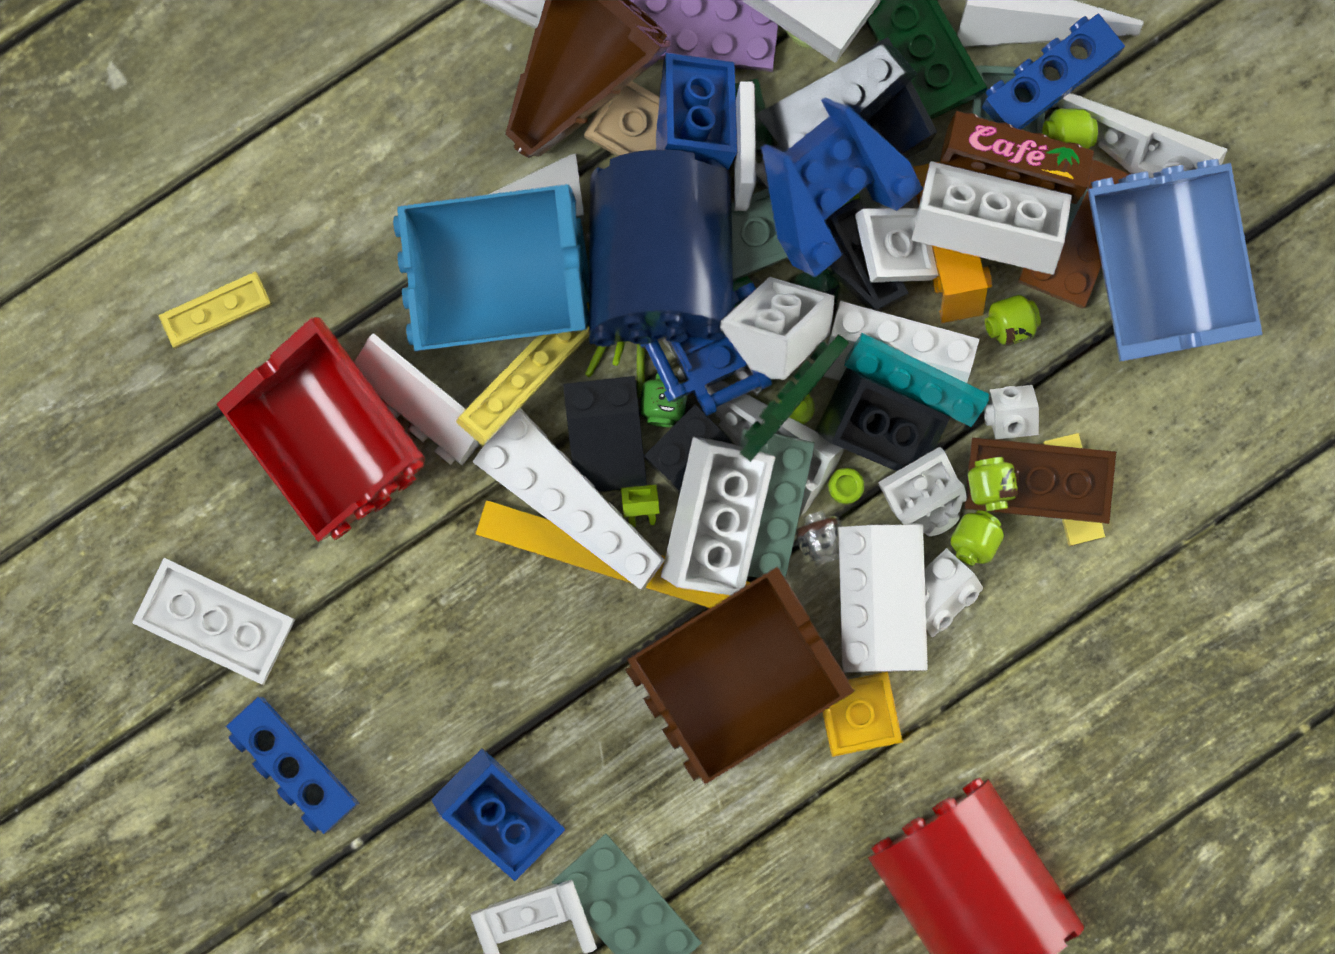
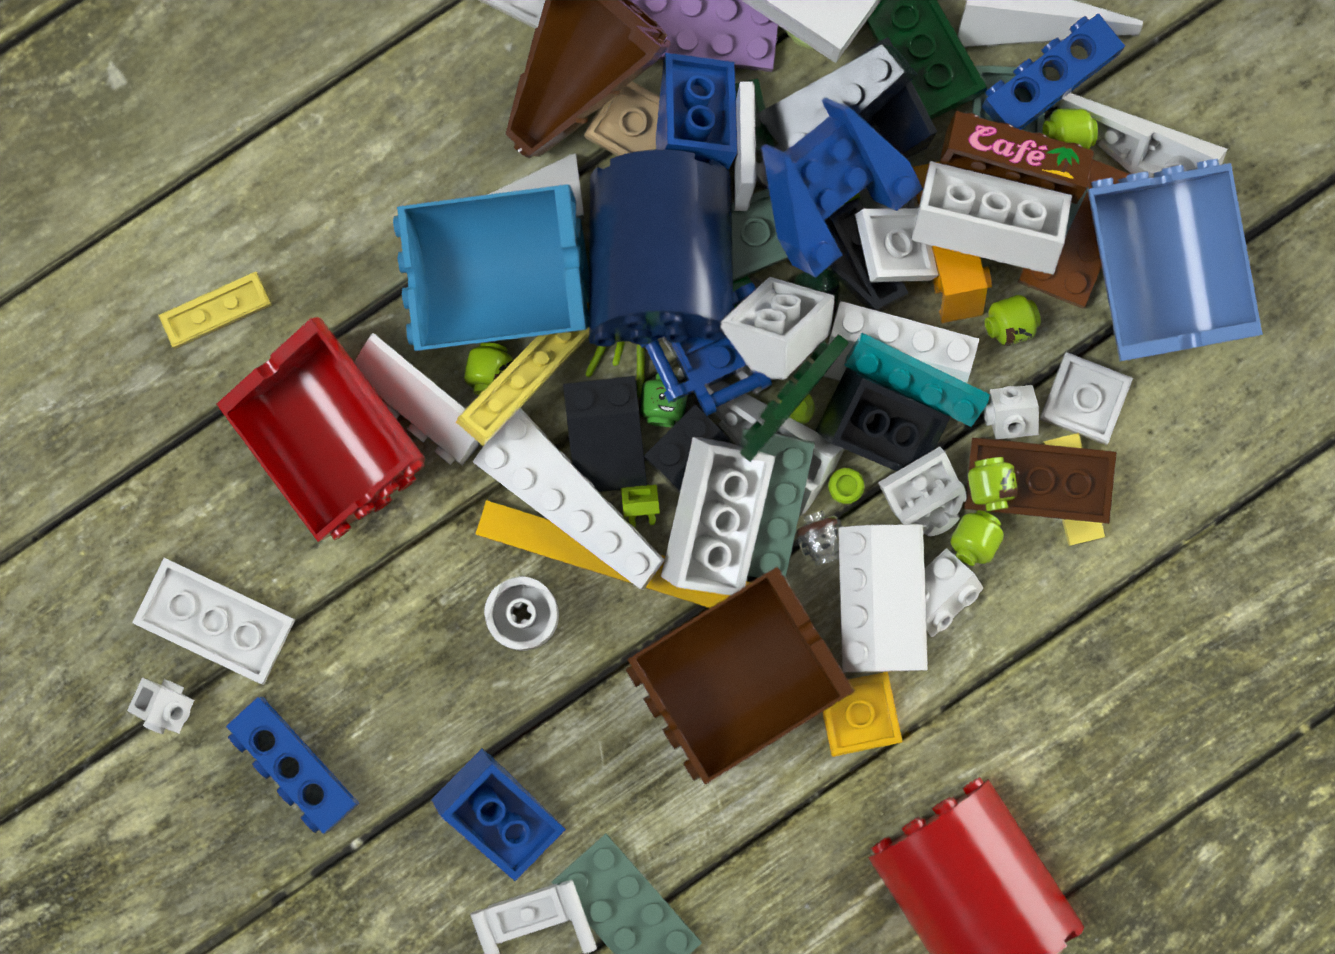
(161, 705): none -> white brick
(485, 365): none -> lime head
(514, 594): none -> white brick
(1086, 398): none -> white tile

